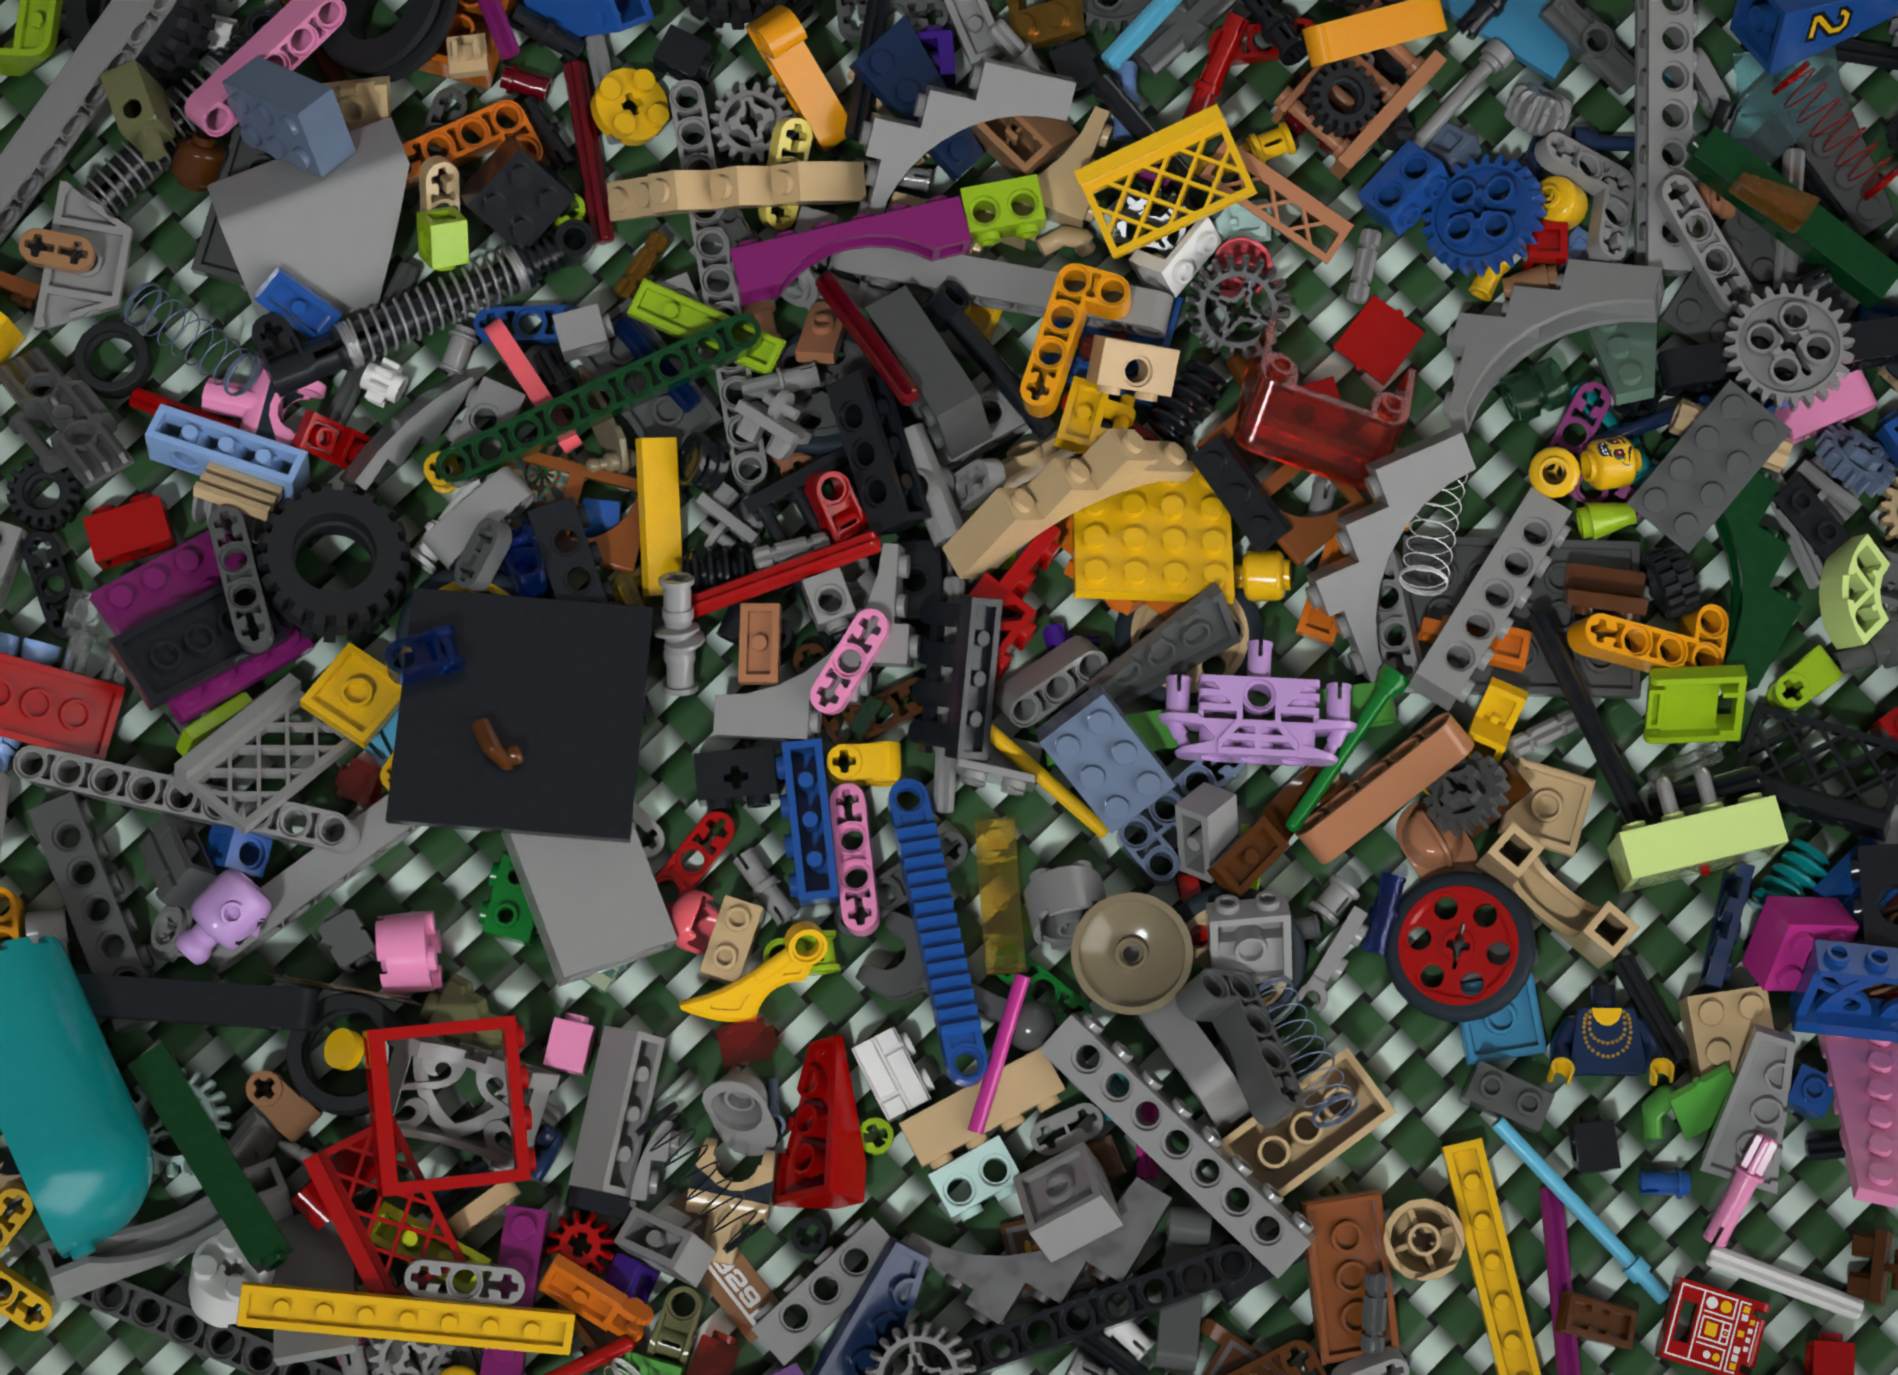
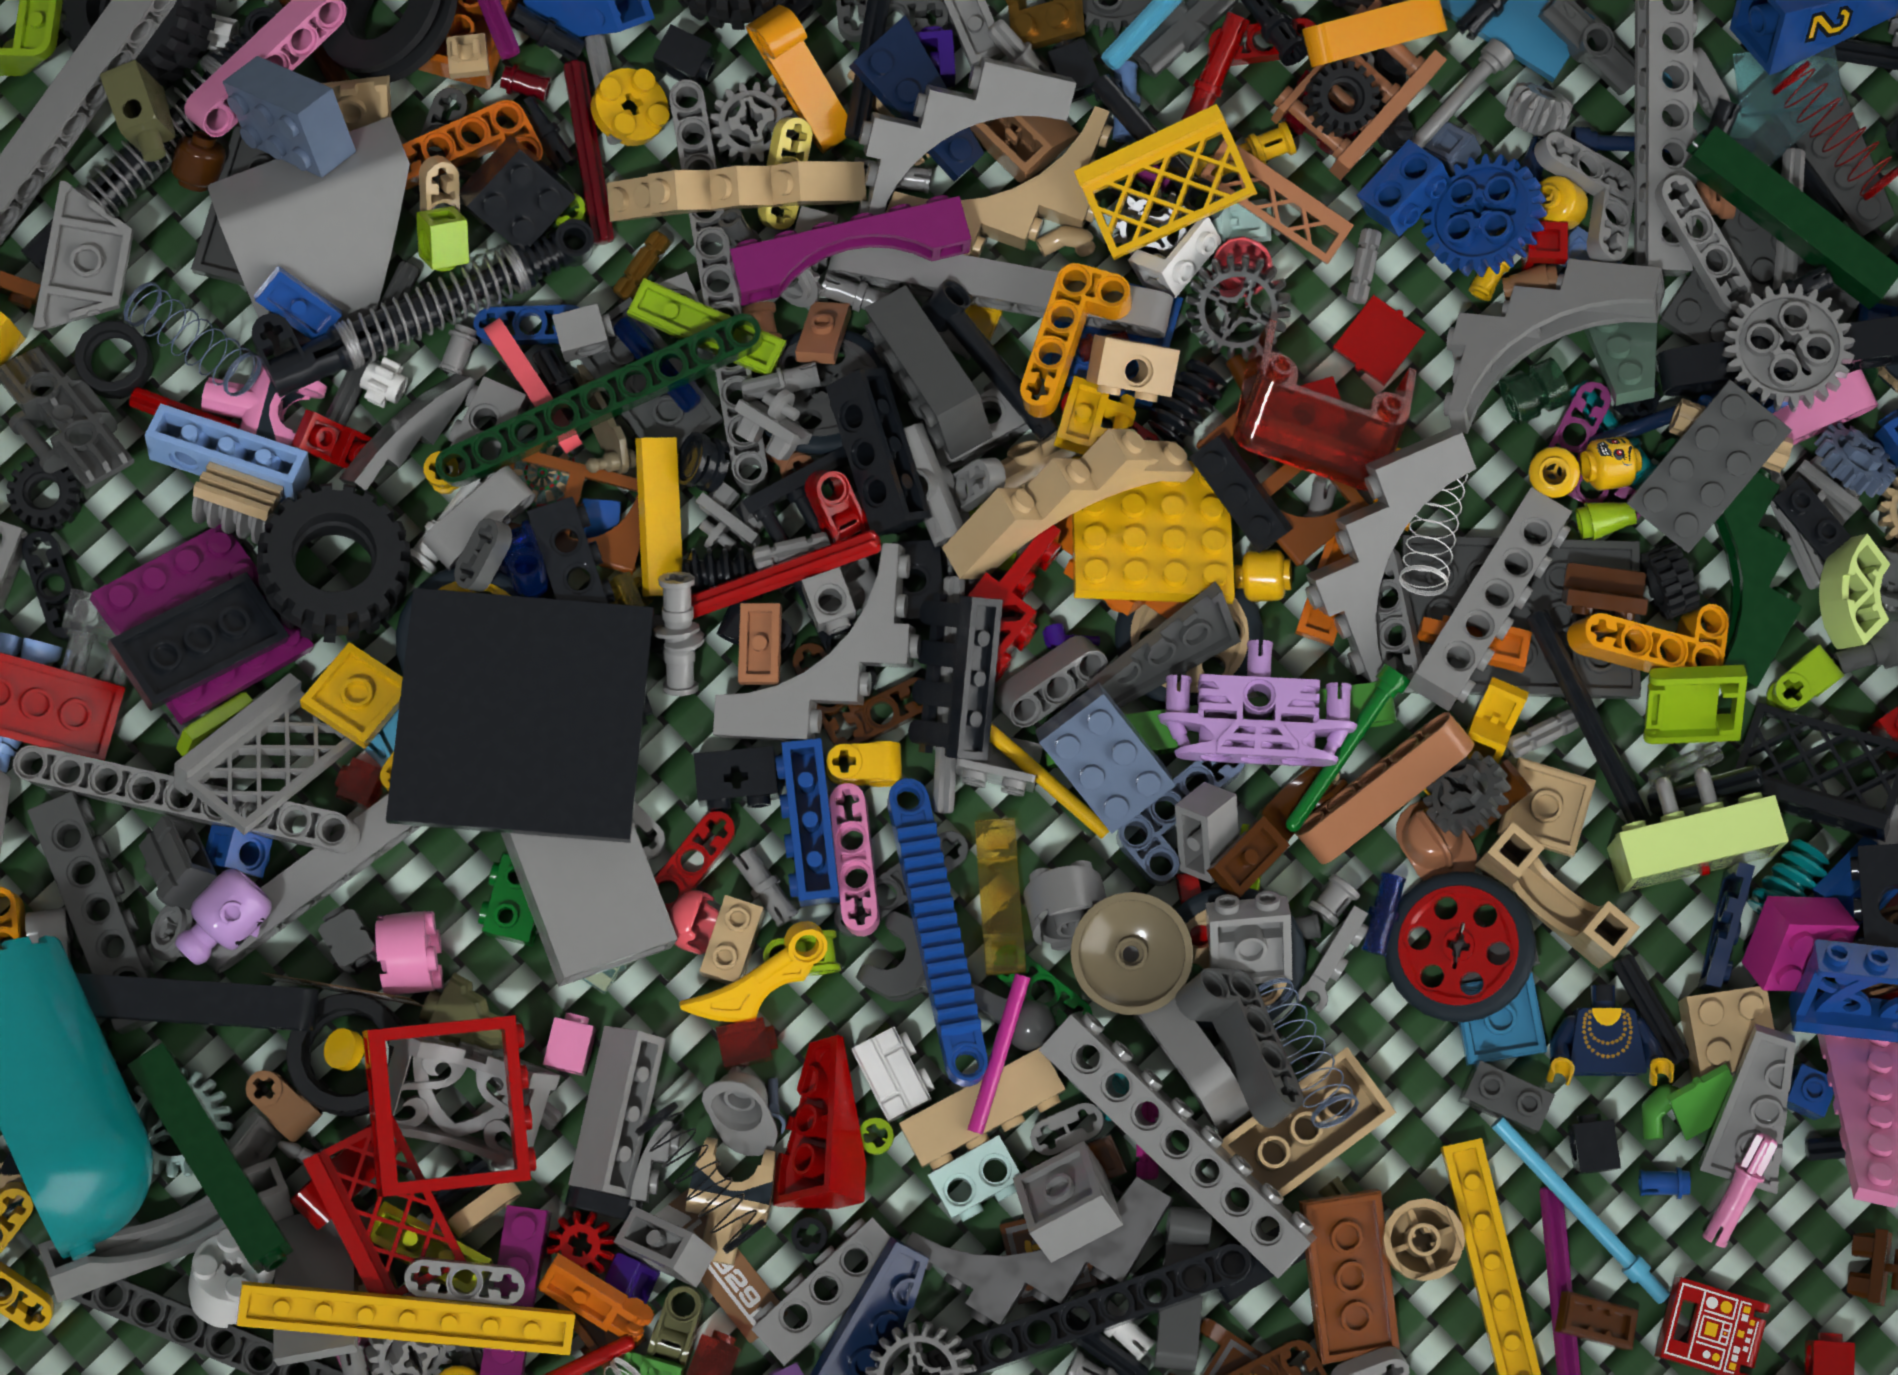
(55, 259): medium nougat beam -> none
(130, 531): red brick -> none
(236, 580): dark grey beam -> none
(427, 655): clear blue piece -> none
(492, 747): reddish brown arm -> none
(550, 1141): dark blue arm -> none
(866, 718): clear green tile -> none
(867, 339): dark red axle -> none
(867, 659): bright pink beam -> none
(999, 199): lime brick -> none
(1374, 1312): dark grey axle -> none
(1776, 201): clear orange slope -> none
(1785, 1282): white axle -> none

